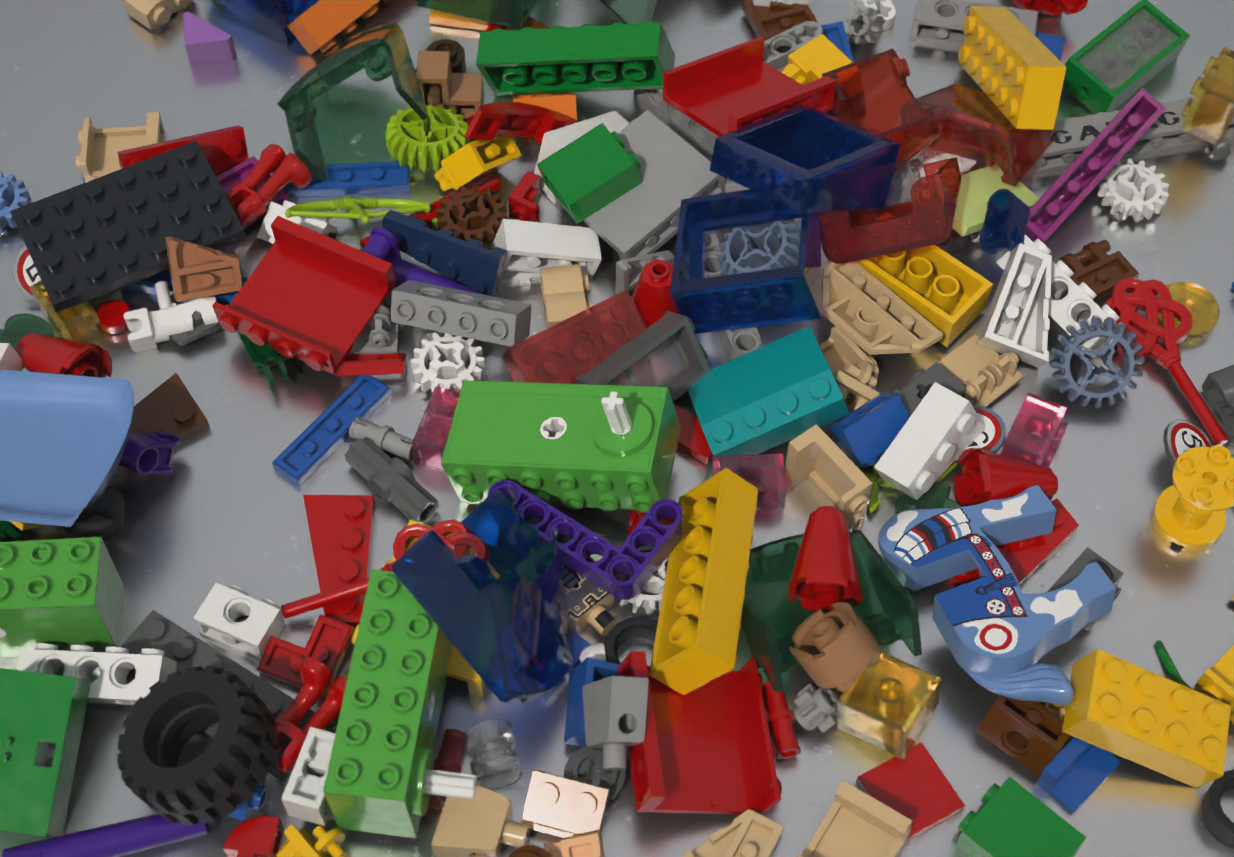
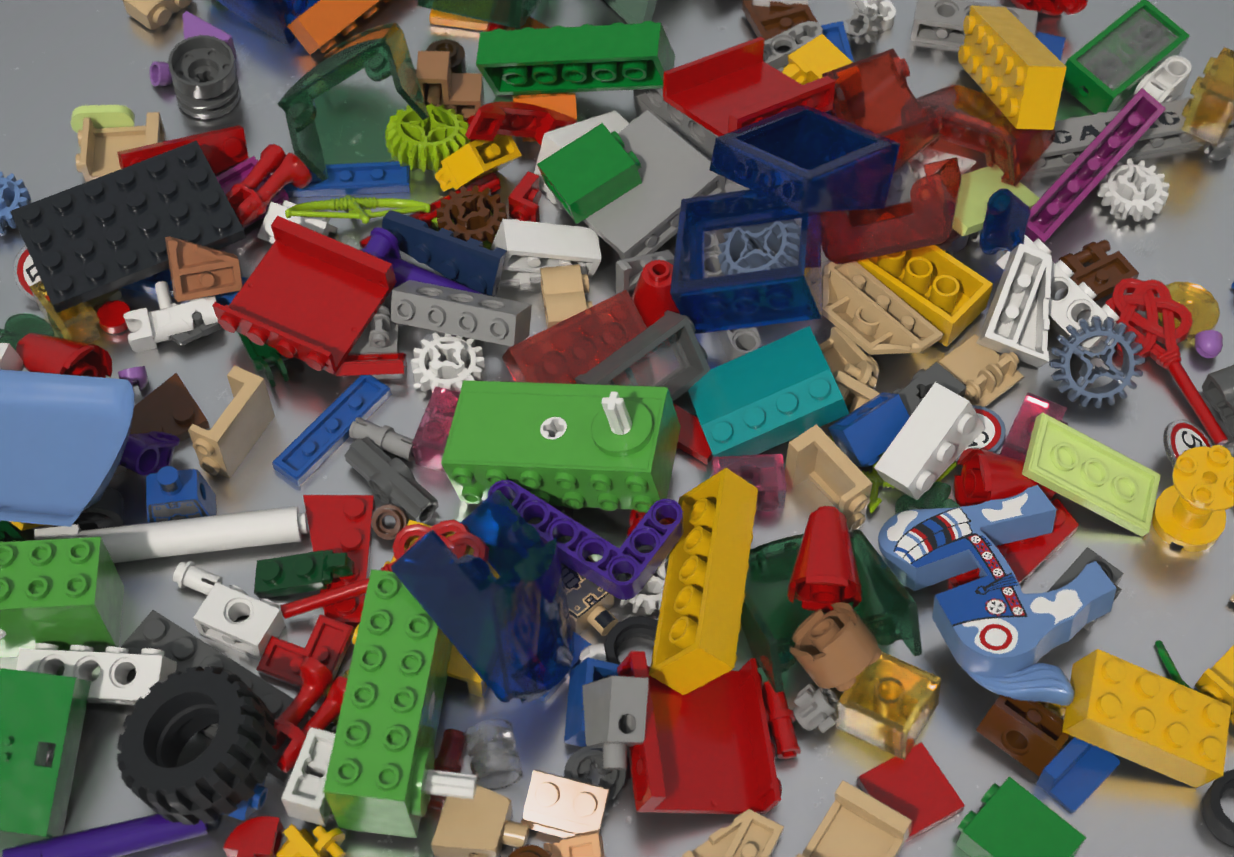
(102, 116): none -> yellowish green tile
(135, 375): none -> medium lavender hinge
(160, 74): none -> medium lavender hinge
(178, 495): none -> blue torso
(192, 534): none -> white brick
(195, 578): none -> white pin
(204, 77): none -> dark grey wheel
(237, 428): none -> tan panel
(300, 573): none -> dark green hinge
(379, 525): none -> reddish brown plate
(1091, 474): none -> yellowish green tile
(1167, 80): none -> white piece
(1208, 343): none -> medium lavender hinge

